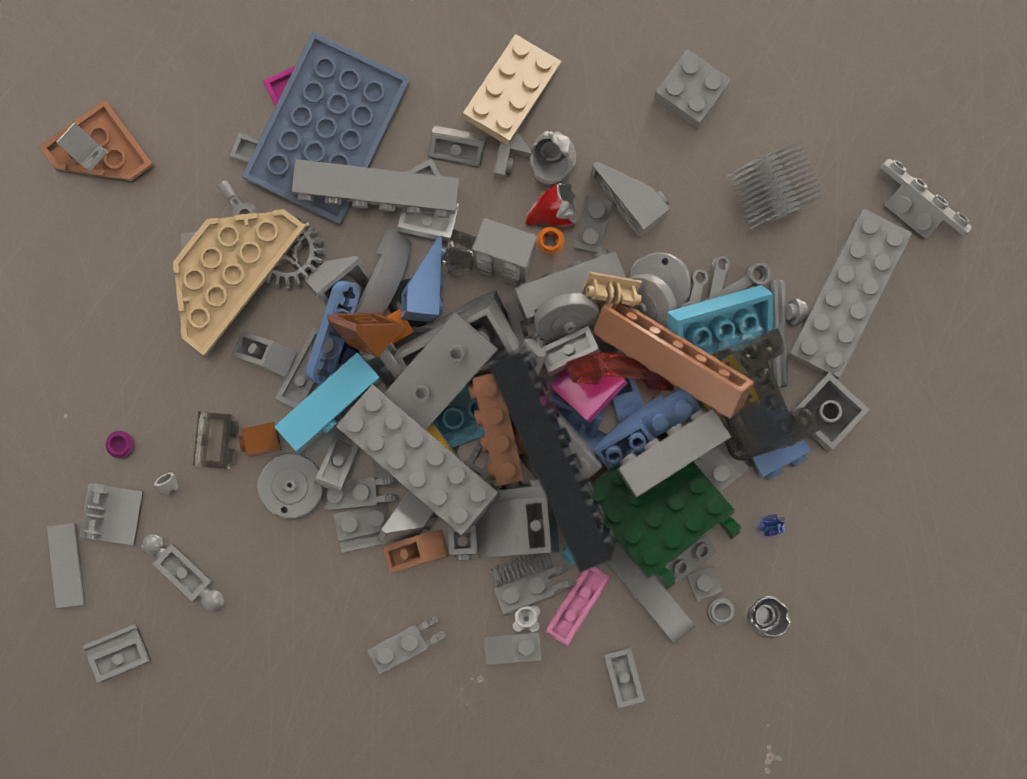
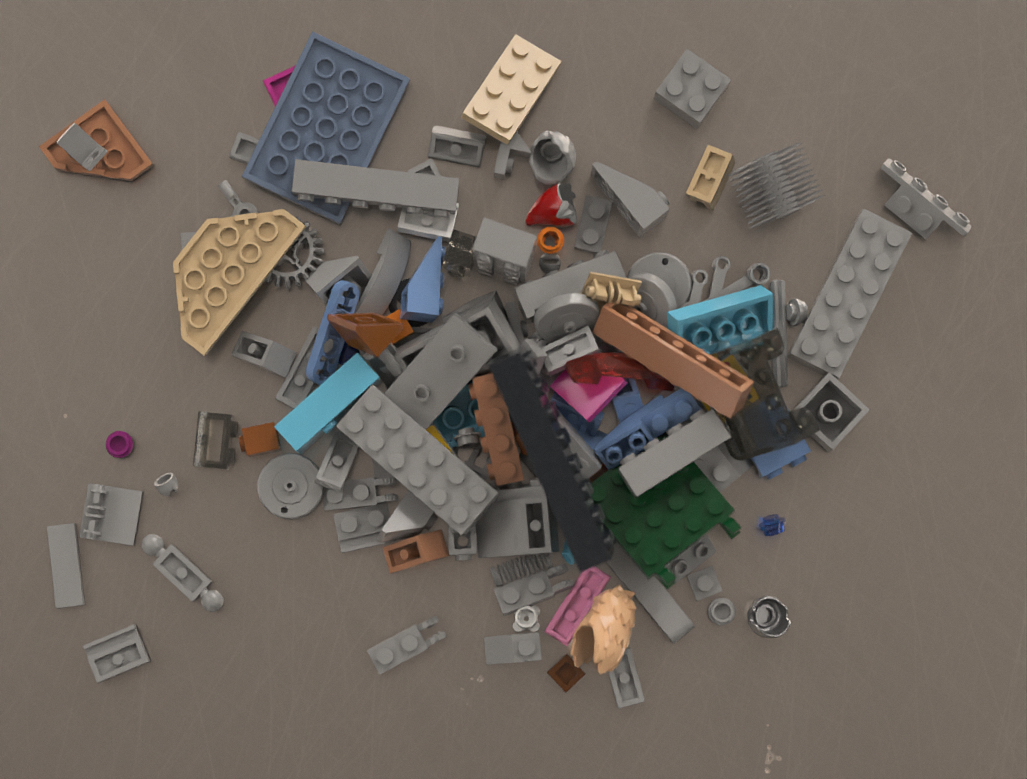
(467, 438): none -> light grey plate
(546, 268): none -> light grey hinge
(565, 673): none -> reddish brown plate
(605, 630): none -> light nougat head
(711, 177): none -> tan hinge

